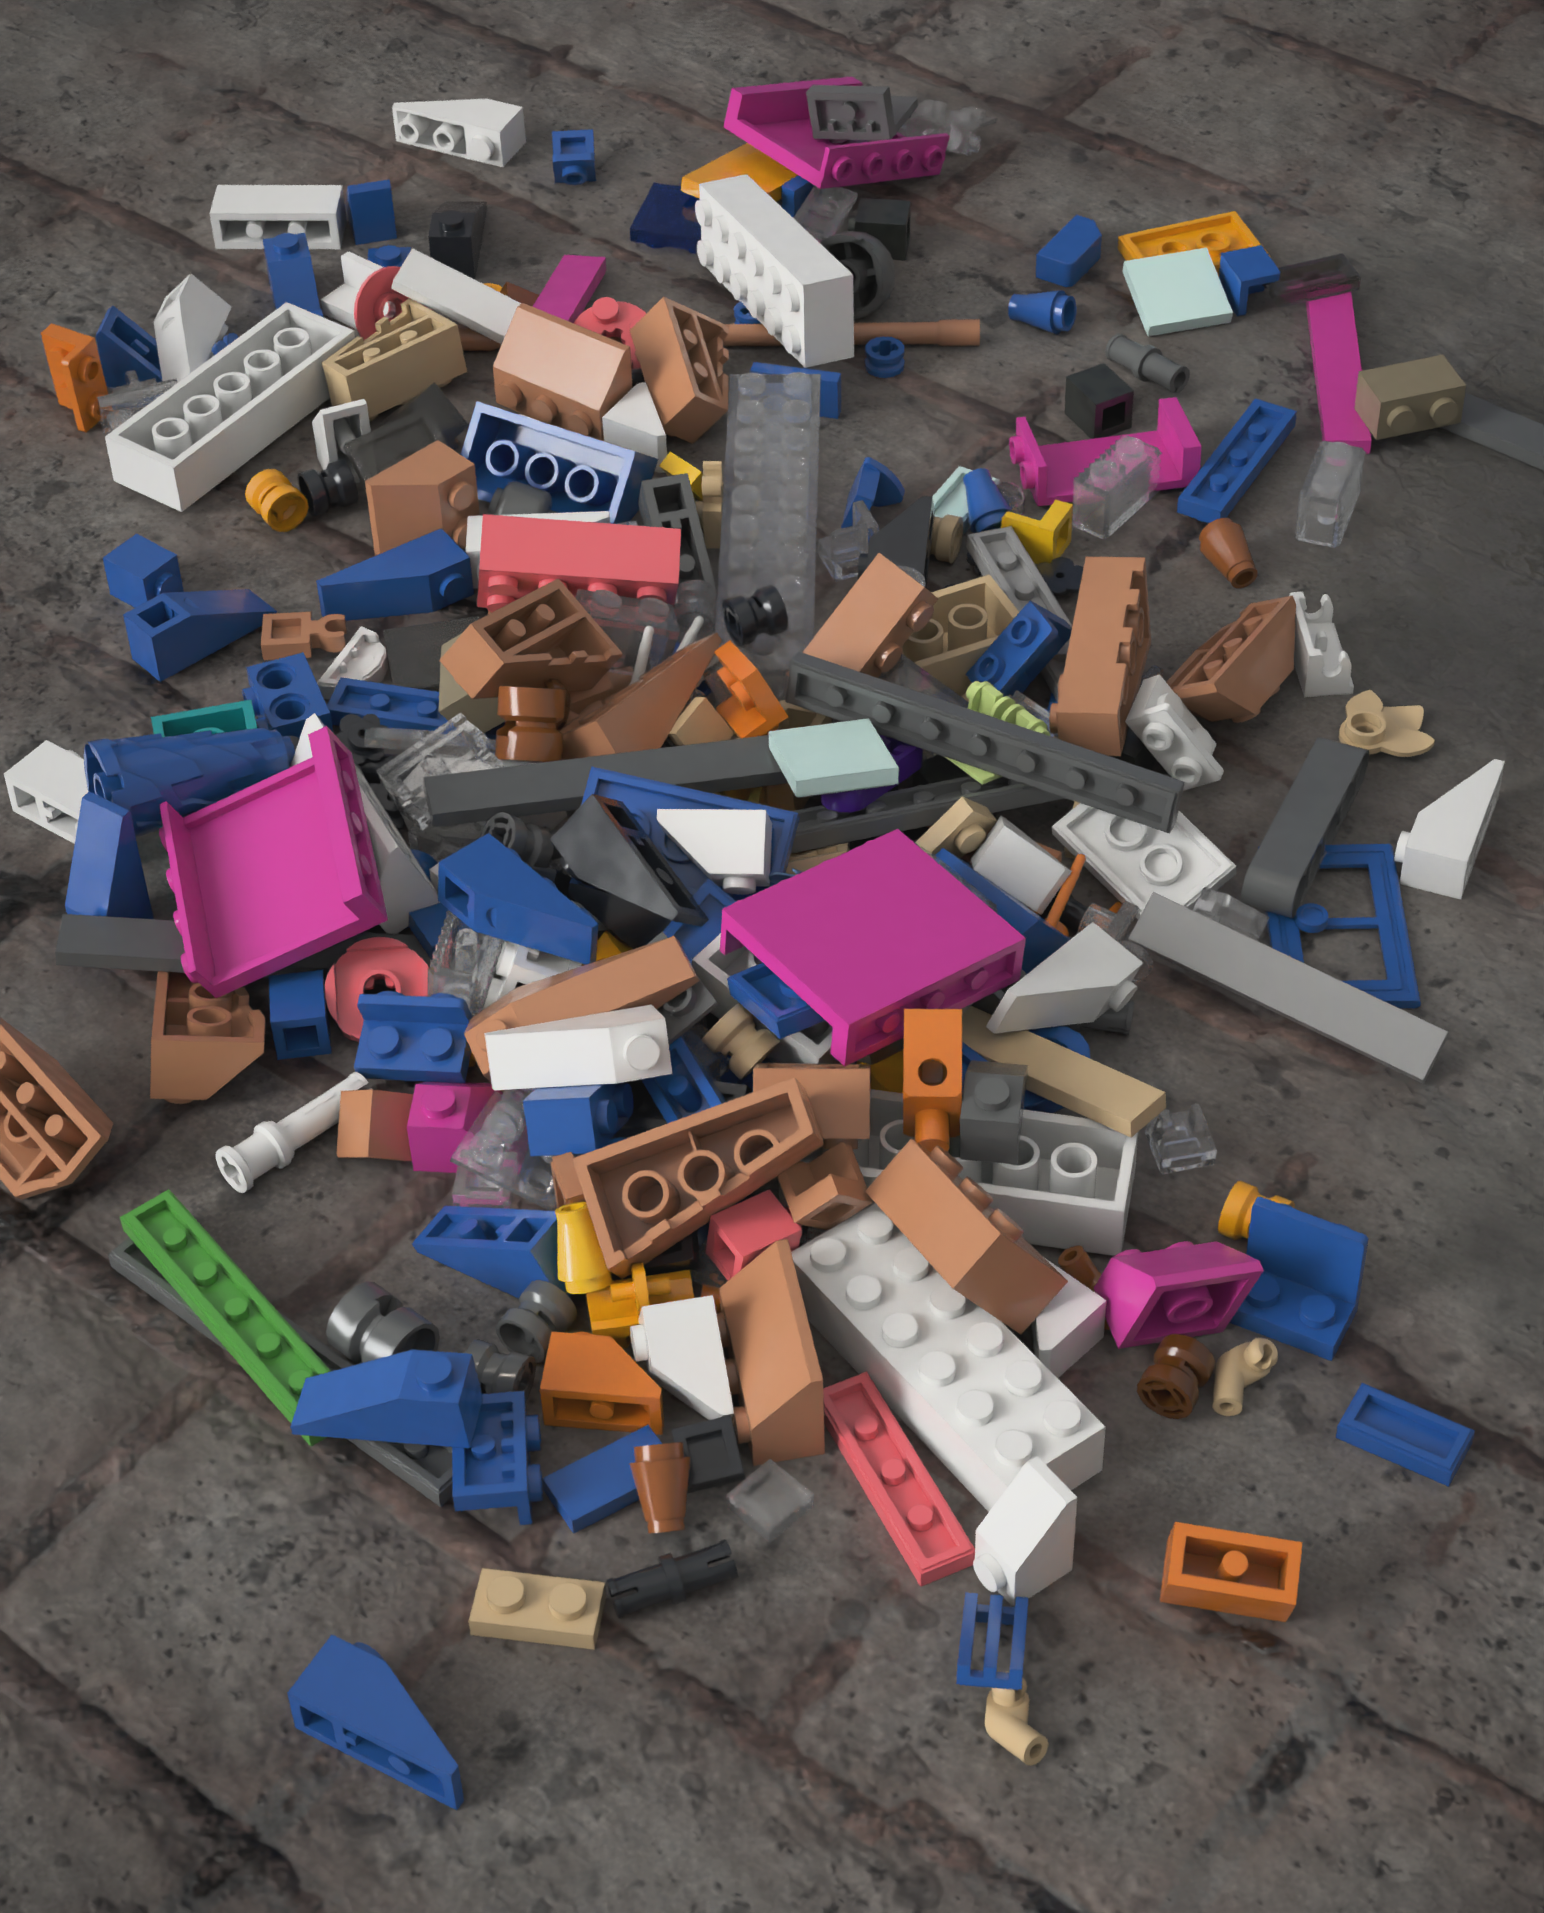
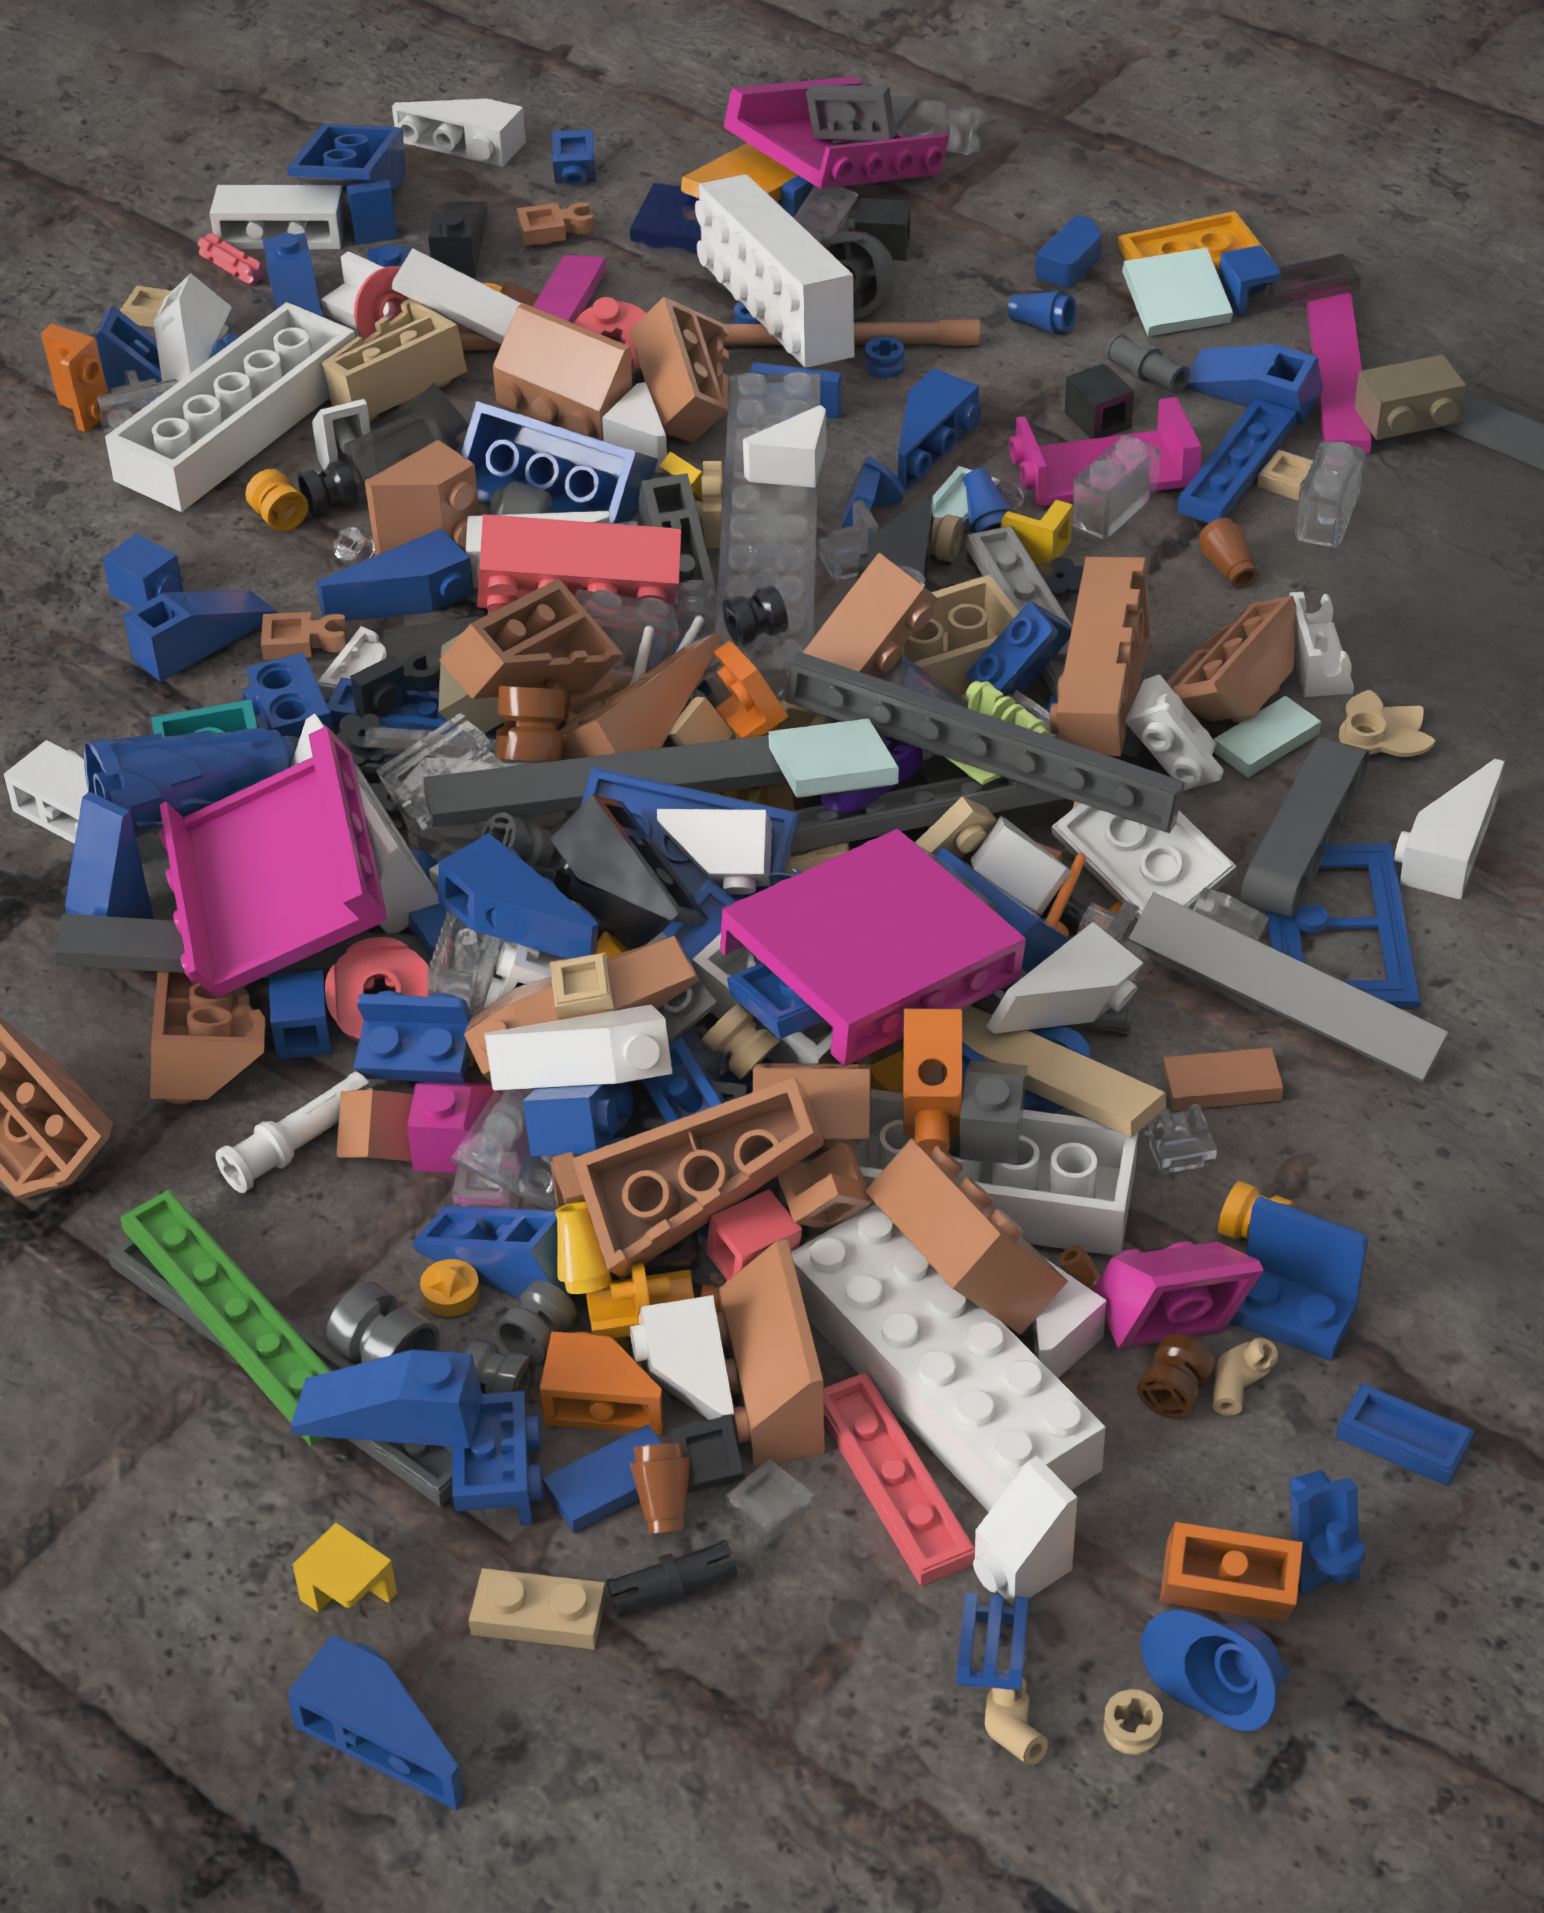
(144, 305): none -> tan tile
(231, 259): none -> coral axle
(342, 1570): none -> yellow panel
(344, 543): none -> clear hinge
(351, 156): none -> blue slope
(386, 684): none -> black plate
(450, 1288): none -> light orange tile
(549, 223): none -> nougat plate
(581, 985): none -> tan tile
(788, 451): none -> white slope
(935, 418): none -> blue slope
(1120, 1708): none -> tan bush
(1215, 1667): none -> blue piece
(1222, 1078): none -> nougat tile
(1259, 372): none -> blue slope
(1267, 736): none -> light aqua tile
(1284, 474): none -> tan tile
(1328, 1526): none -> blue hips

